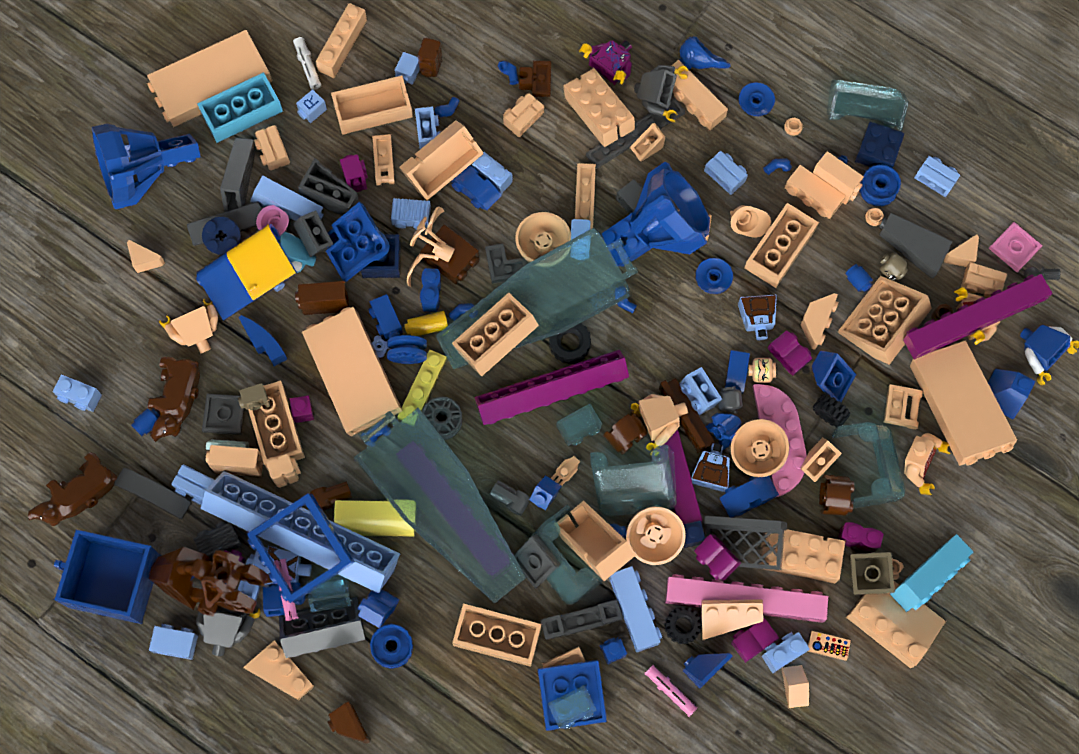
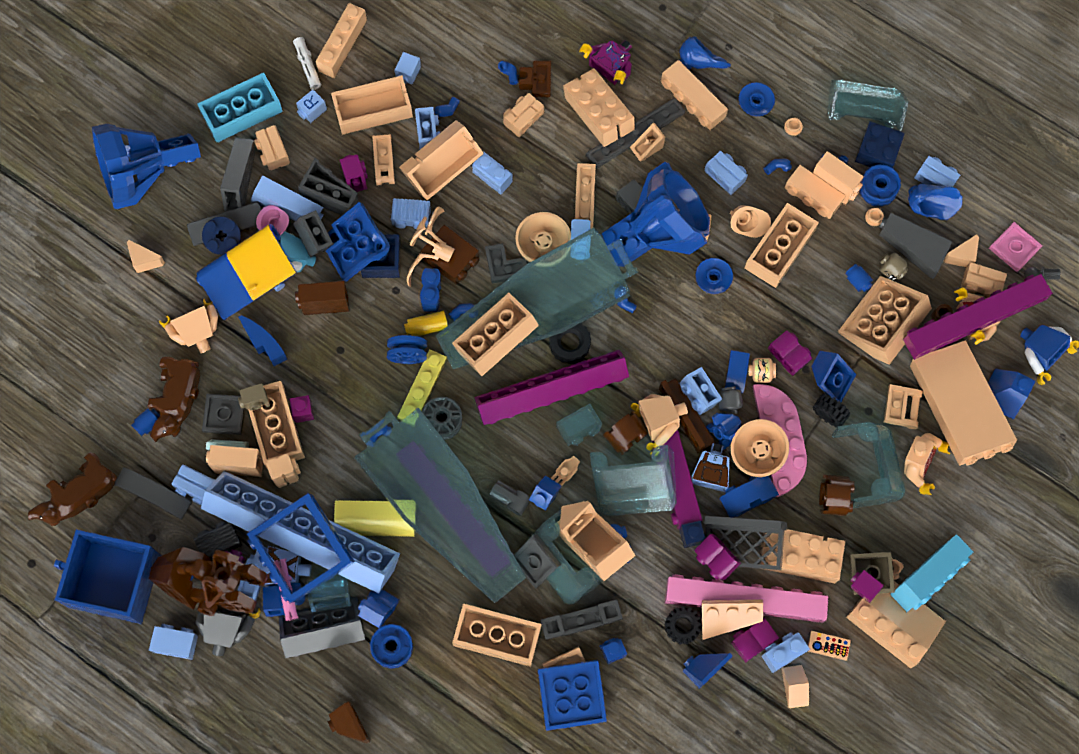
(76, 393): light blue brick -> none
(204, 75): light nougat brick -> none
(279, 671): light nougat wing -> none
(327, 496): reddish brown piece -> none
(351, 370): light nougat brick -> none
(380, 351): light blue plate -> none
(387, 320): blue brick -> none
(430, 57): reddish brown brick -> none
(480, 191): blue brick -> none
(572, 707): clear light blue piece -> none
(575, 518): none -> light nougat slope
(634, 609): light blue brick -> none
(657, 88): dark grey torso -> none
(657, 545): light nougat piece -> none
(689, 708): bright pink pin -> none
(758, 314): torso -> none
(817, 319): light nougat slope -> none
(820, 459): light nougat slope -> none
(864, 538): magenta brick -> none
(866, 585): none -> magenta brick
(935, 201): none -> blue hair

